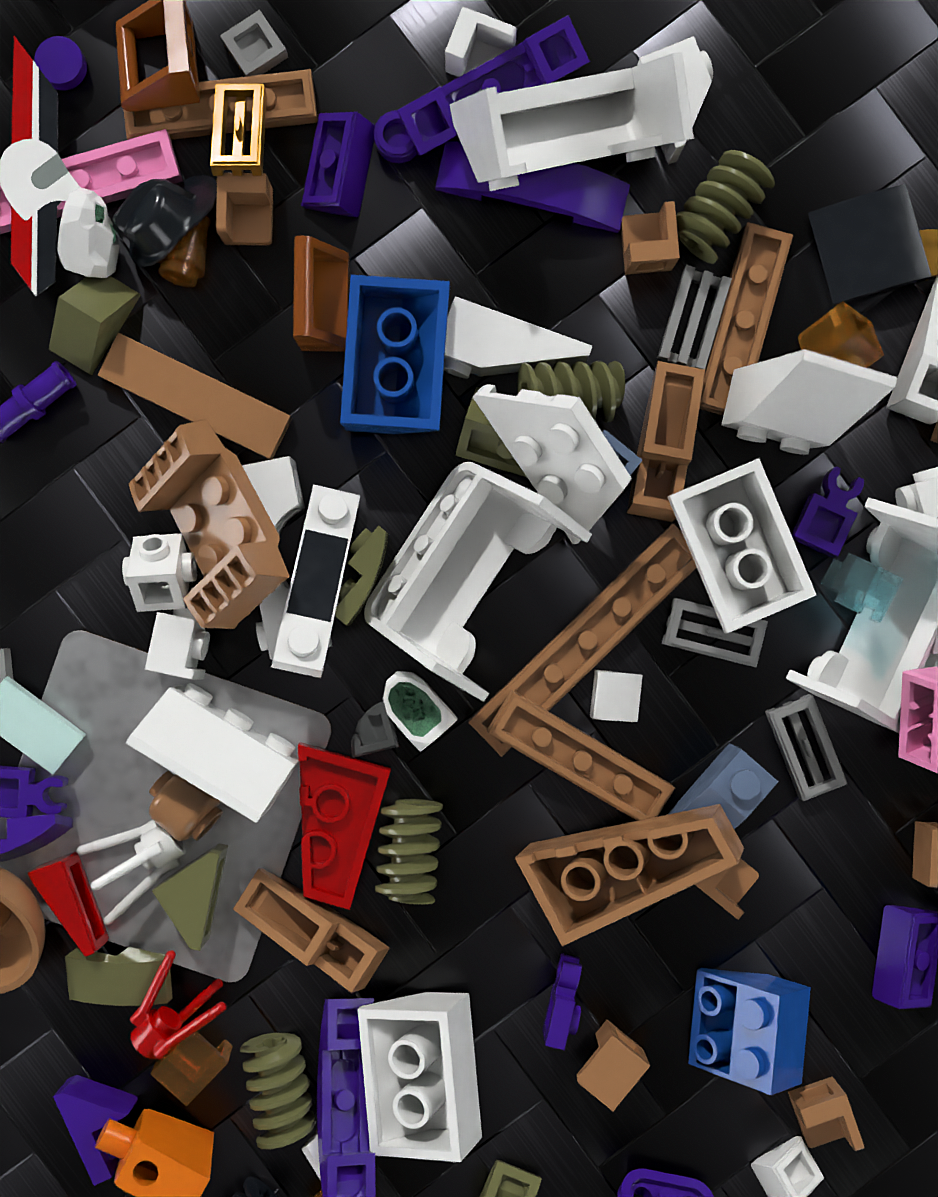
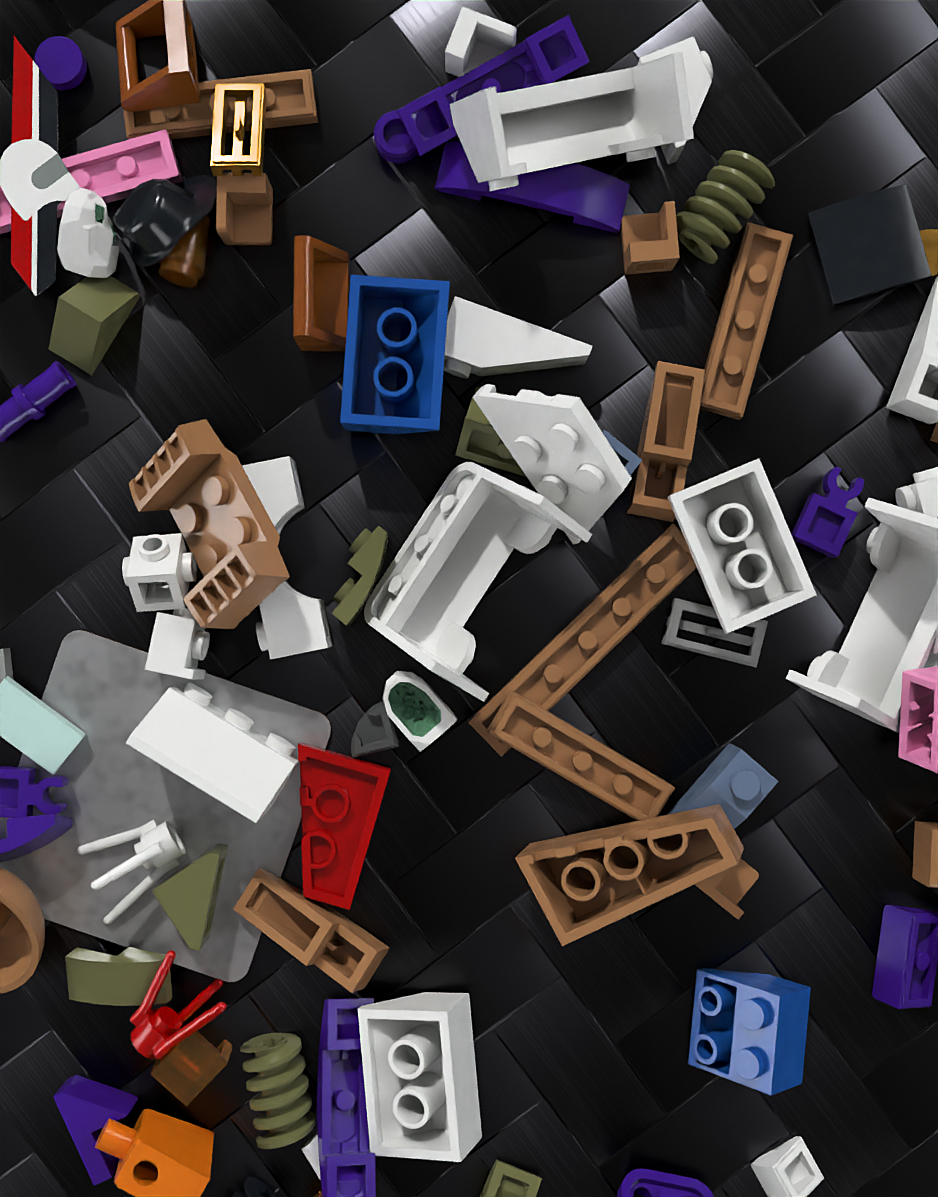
(70, 897): red slope -> none
(182, 808): medium nougat head -> none
(194, 396): medium nougat tile -> none
(254, 45): light grey tile -> none
(316, 582): plate -> none
(339, 164): dark purple slope -> none
(409, 851): olive piece -> none
(562, 1013): dark purple plate -> none
(596, 384): olive piece -> none
(613, 1066): medium nougat panel -> none
(615, 696): white slope -> none
(705, 281): light grey tile -> none
(791, 710): light grey tile -> none
(801, 399): white slope -> none
(825, 1114): medium nougat panel -> none
(843, 336): clear orange panel -> none
(862, 585): clear light blue brick -> none

